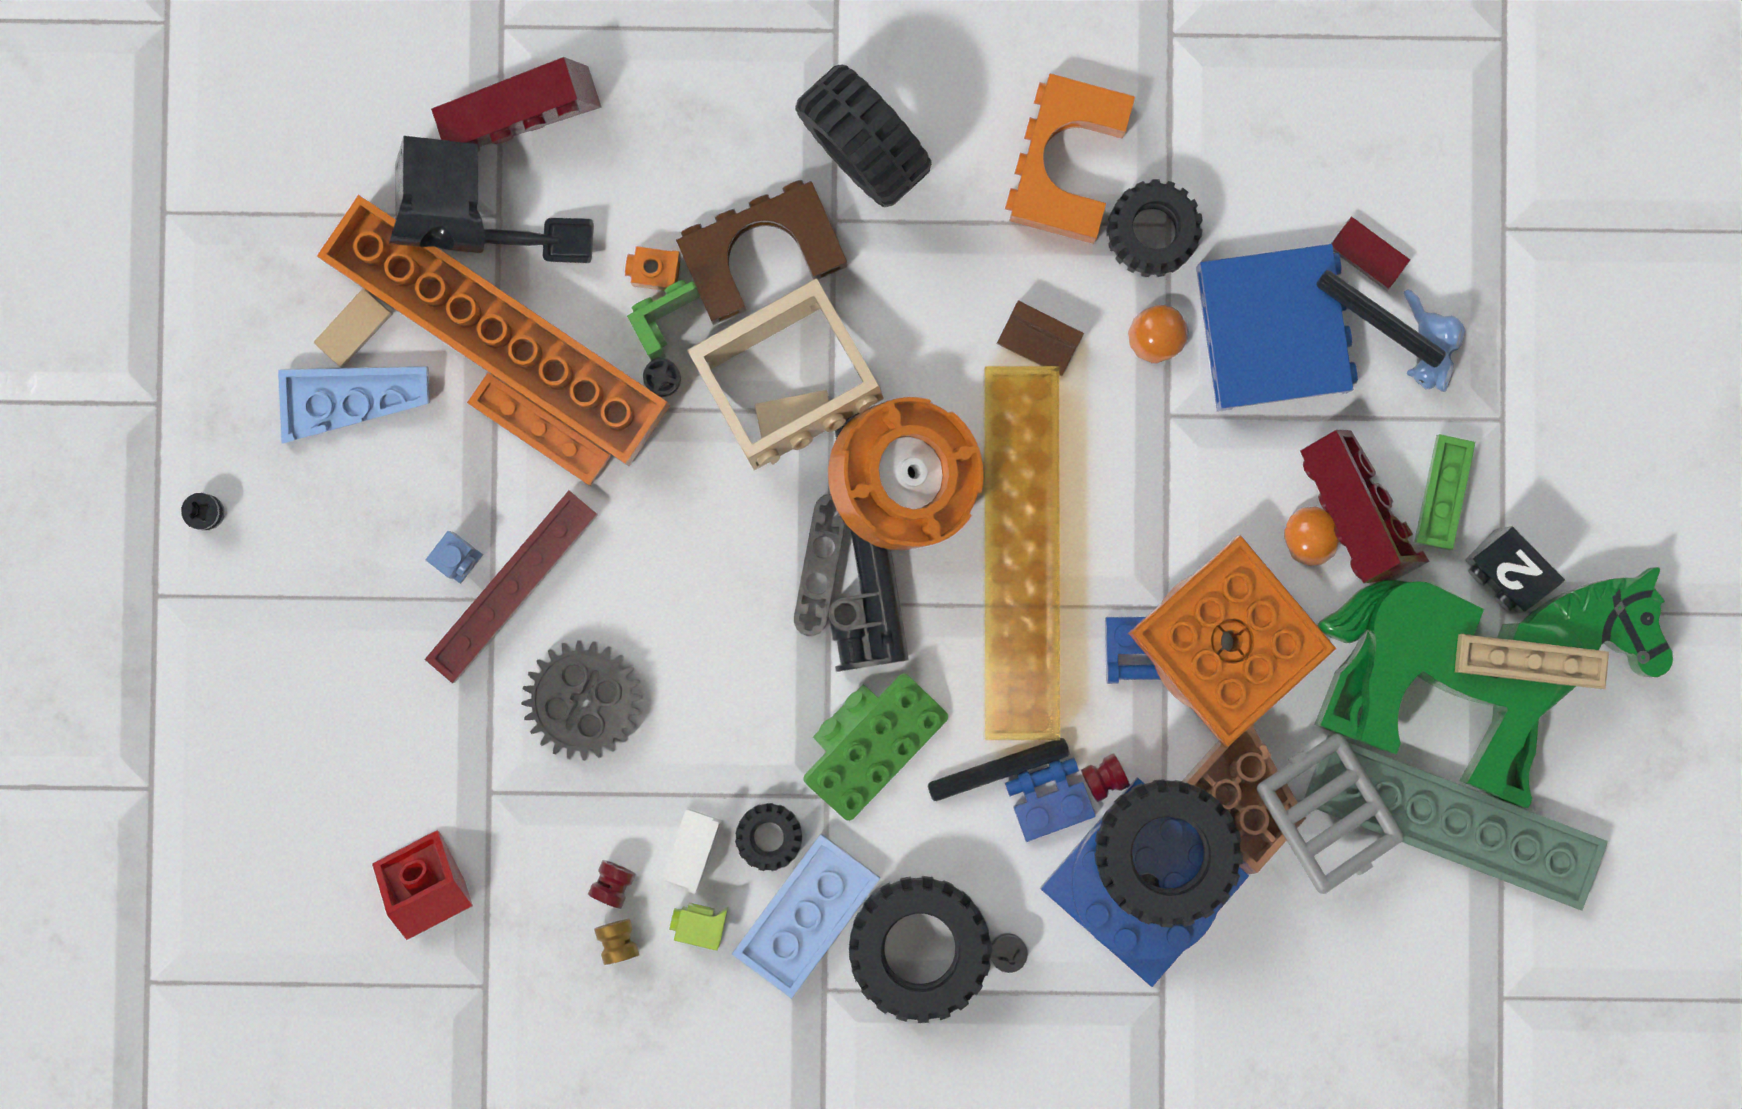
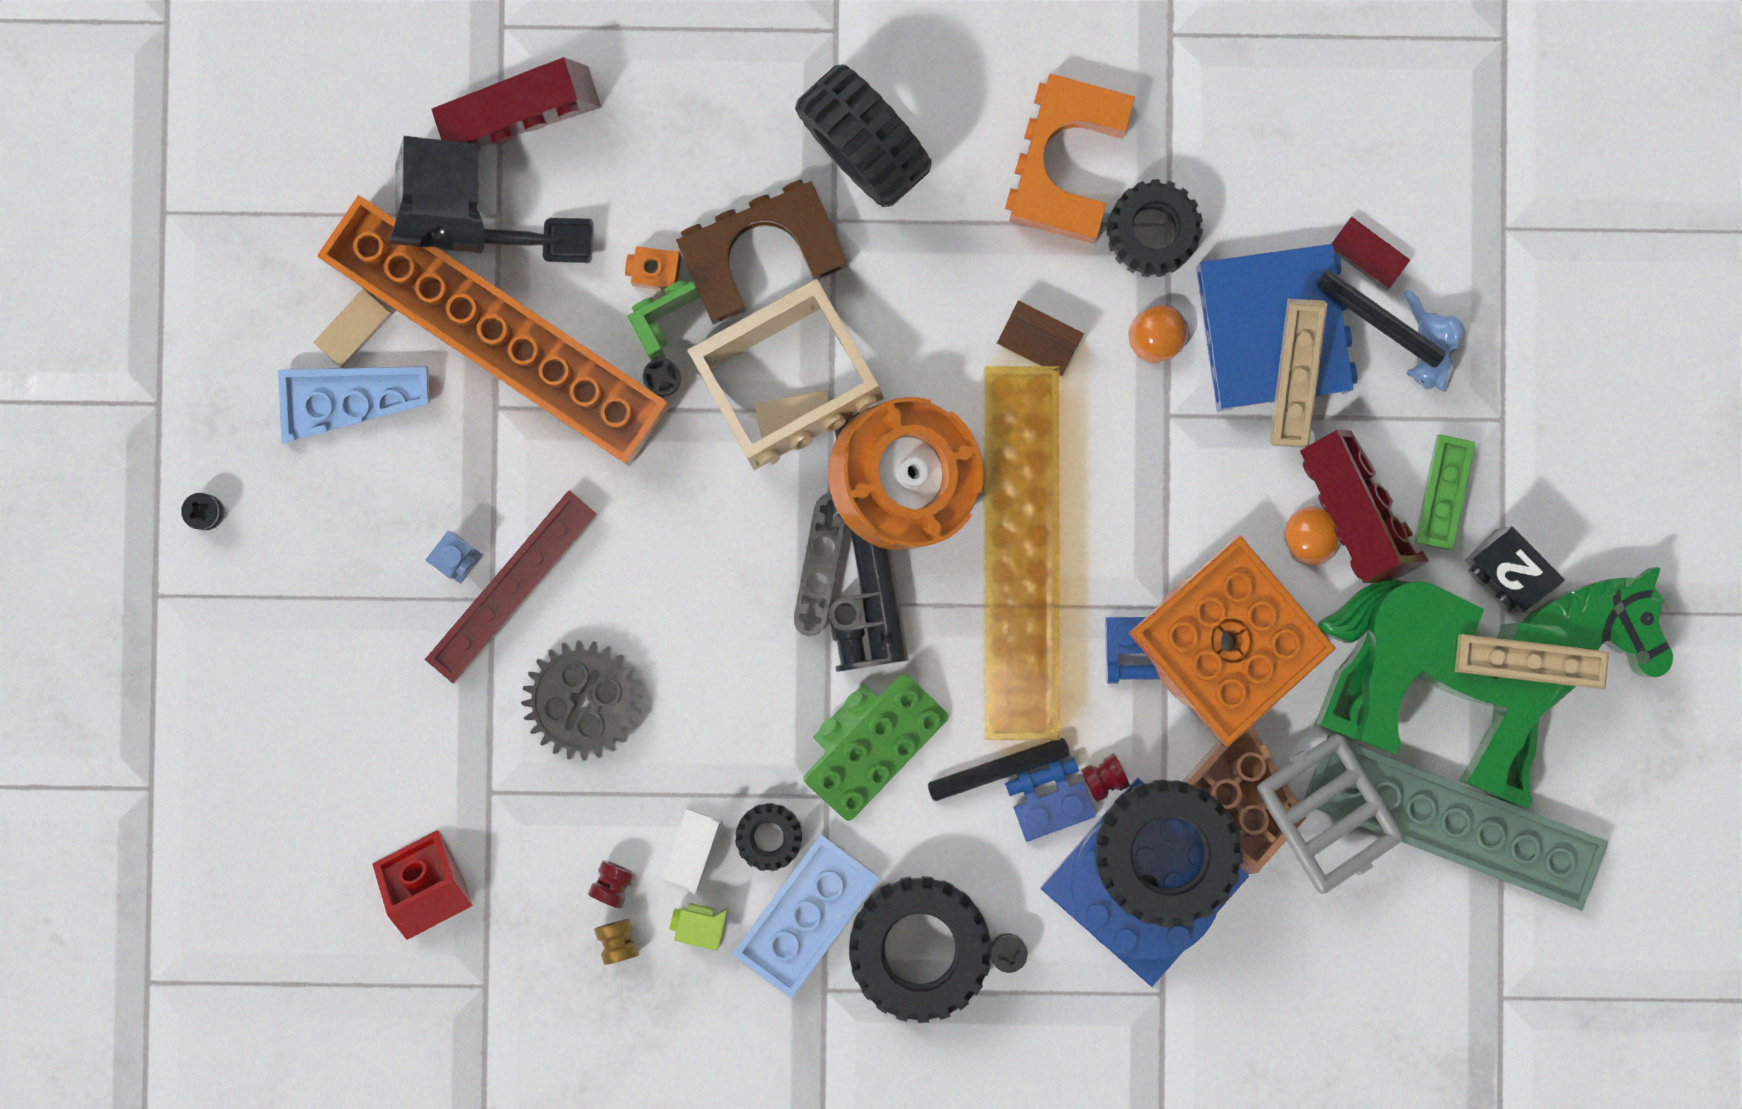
(539, 429): orange plate -> none
(1298, 372): none -> tan tile

